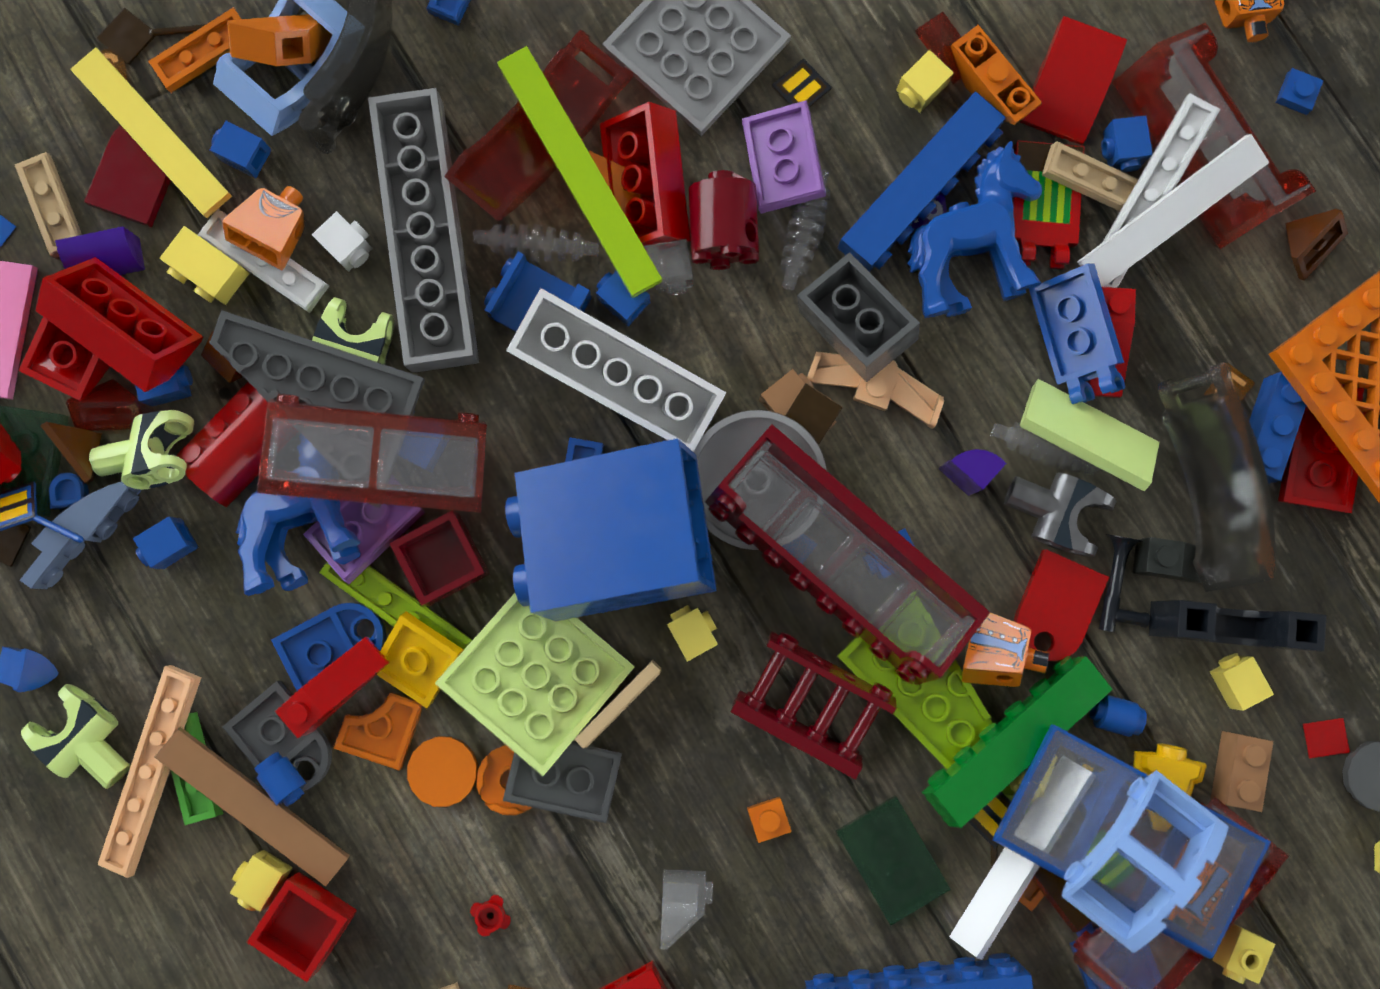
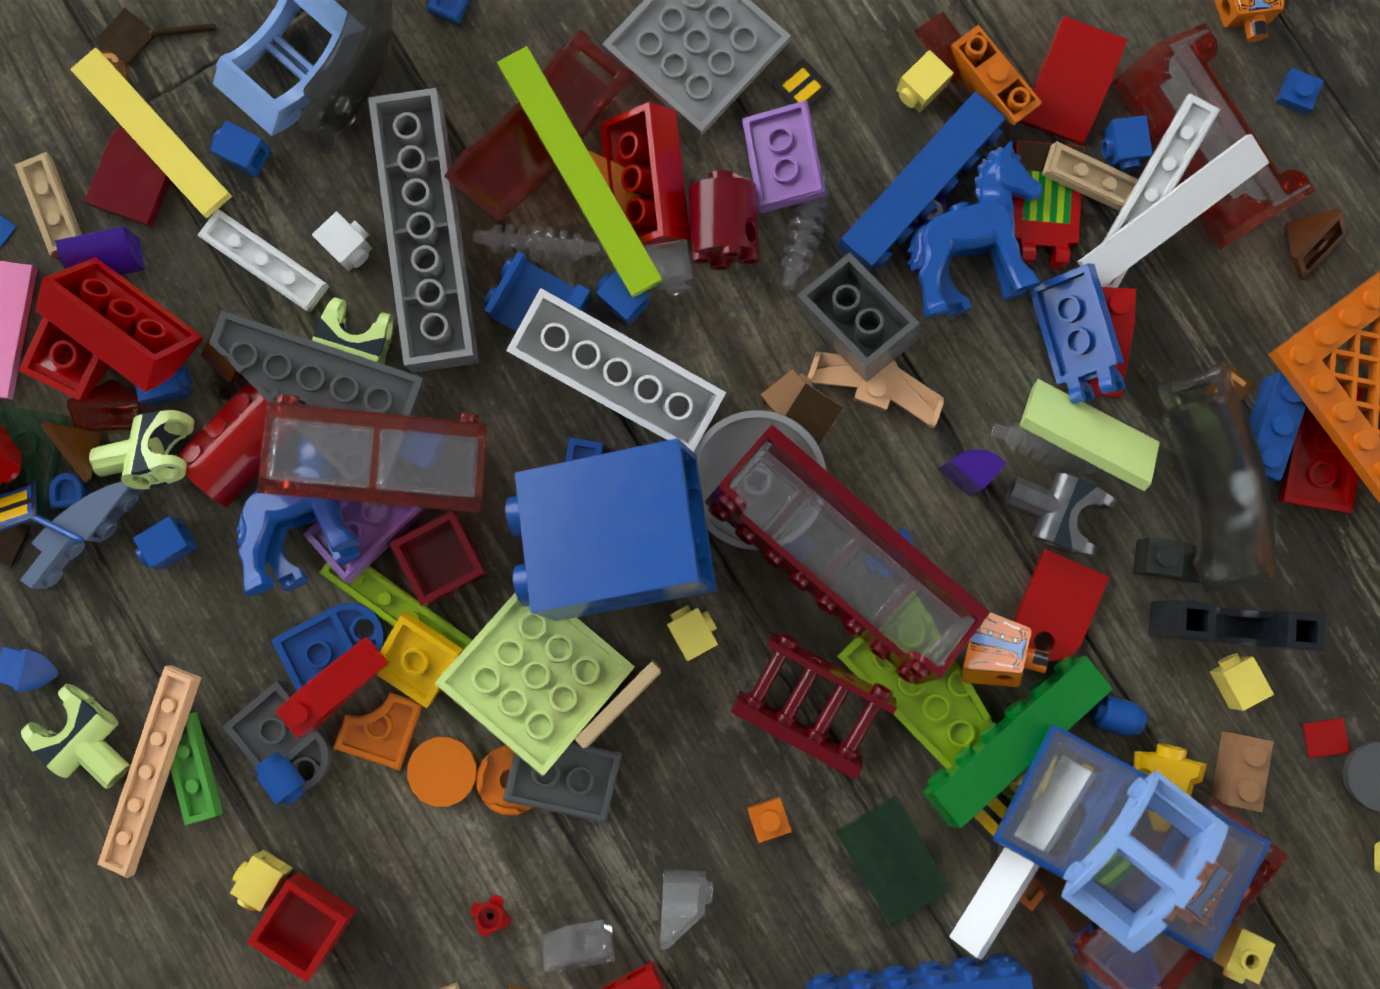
(194, 53): orange plate -> none
(204, 265): light yellow brick -> none
(252, 806): medium nougat tile -> none
(267, 225): orange torso -> none
(278, 39): orange slope -> none
(578, 946): none -> clear slope
(1111, 611): black piece -> none

